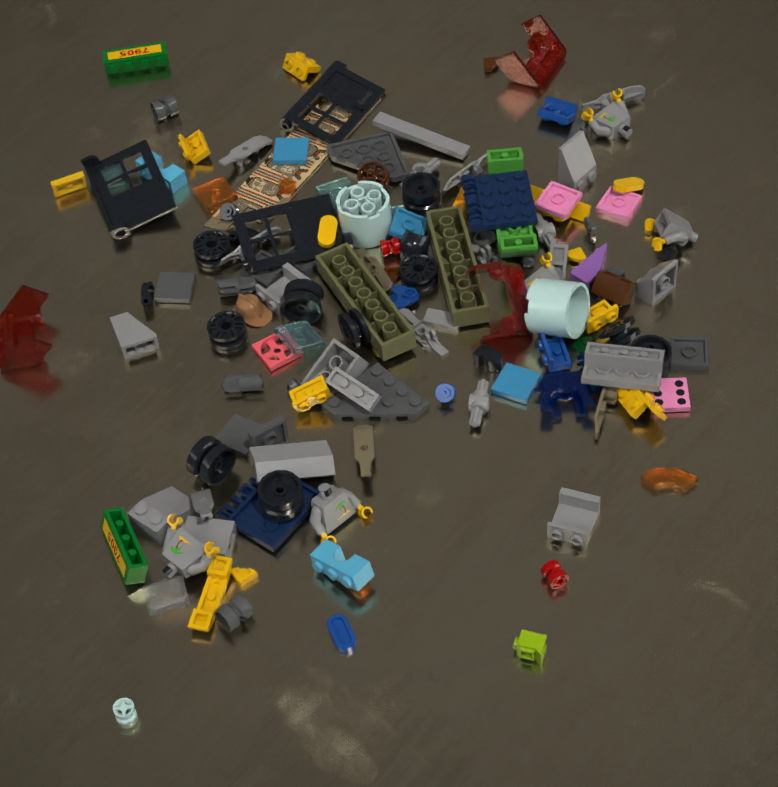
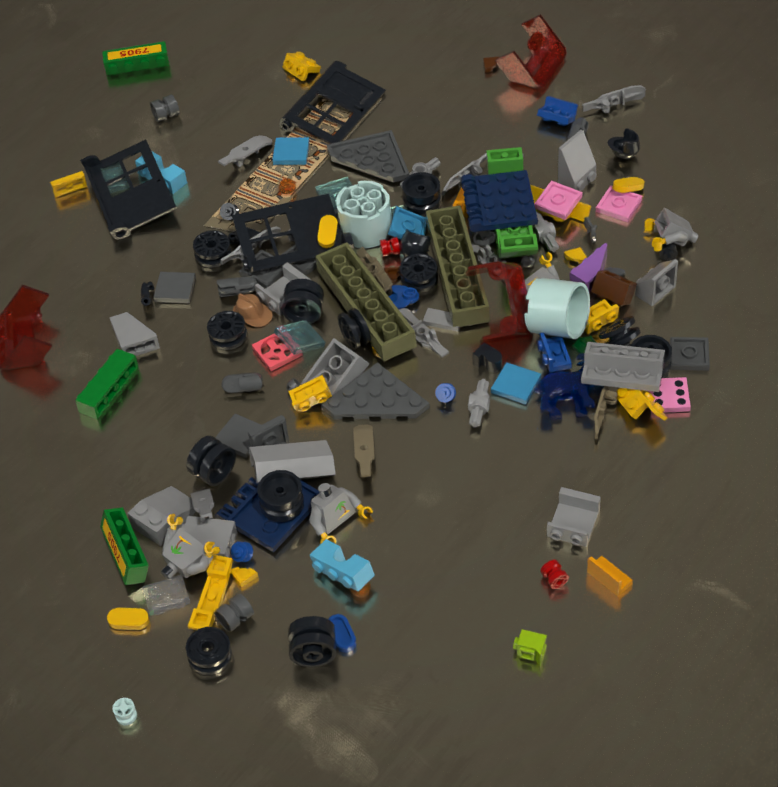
(106, 384): none -> green brick
(128, 618): none -> yellow tile
(194, 147): yellow bracket -> none
(208, 639): none -> black wheel
(215, 194): clear orange tile -> none
(242, 551): none -> blue wheel
(312, 641): none -> black wheel
(353, 389): light grey plate -> none
(372, 175): reddish brown wheel -> none
(421, 135): light grey tile -> none
(559, 259): light grey slope -> none
(608, 575): none -> light orange panel
(611, 120): light grey torso -> none
(626, 146): none -> black helmet
(669, 478): clear orange tile -> none

